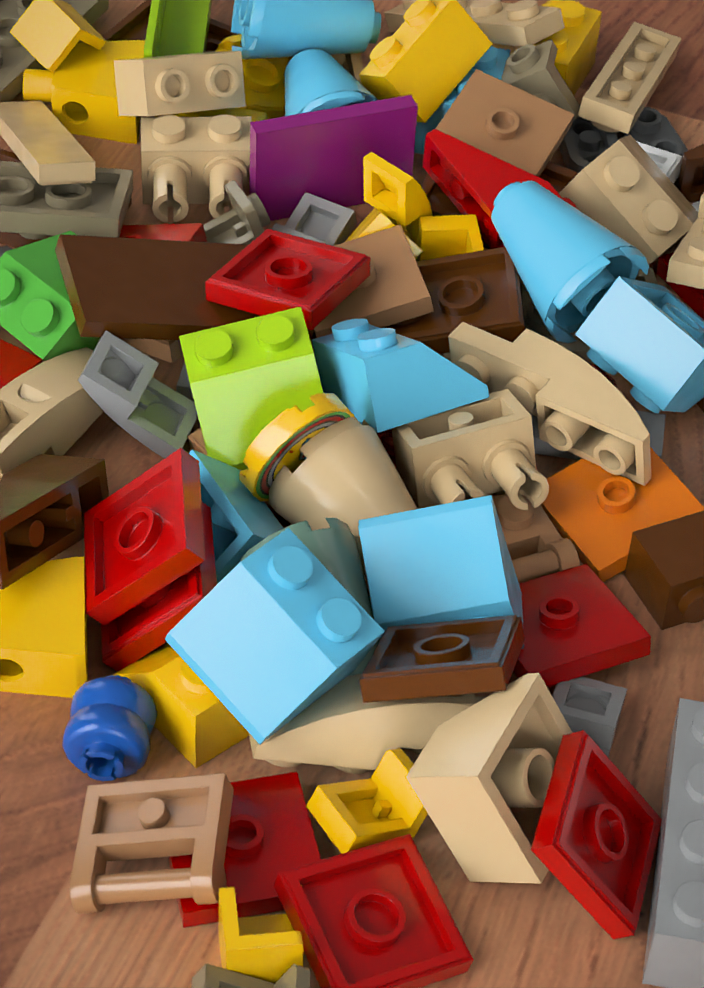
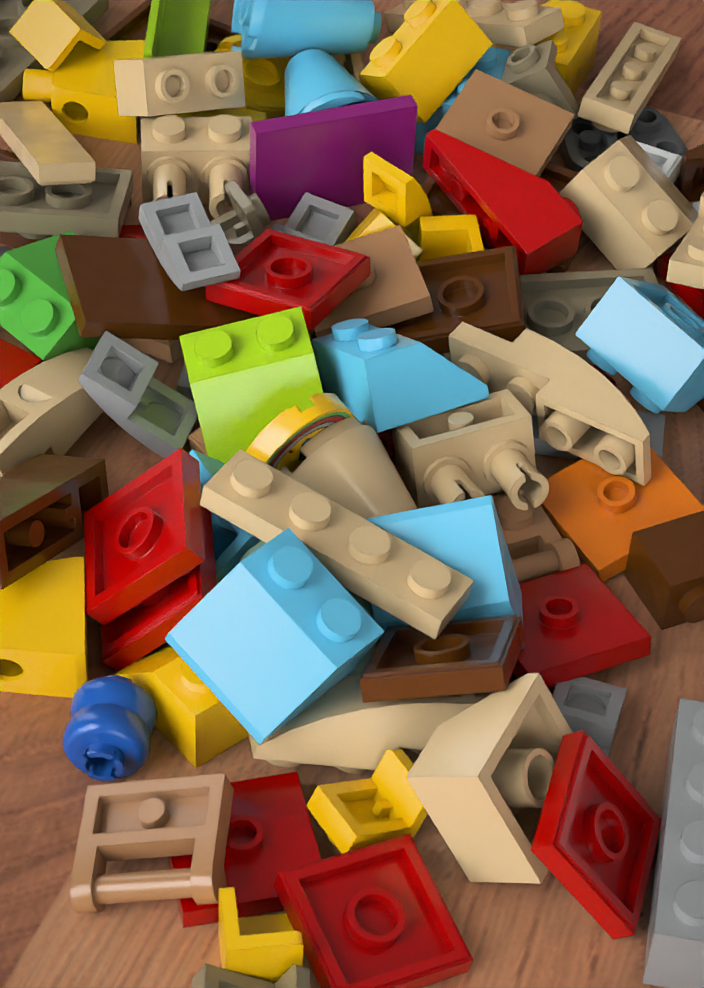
(187, 243): none -> light grey slope
(350, 547): none -> tan plate
(561, 255): medium azure cone -> none

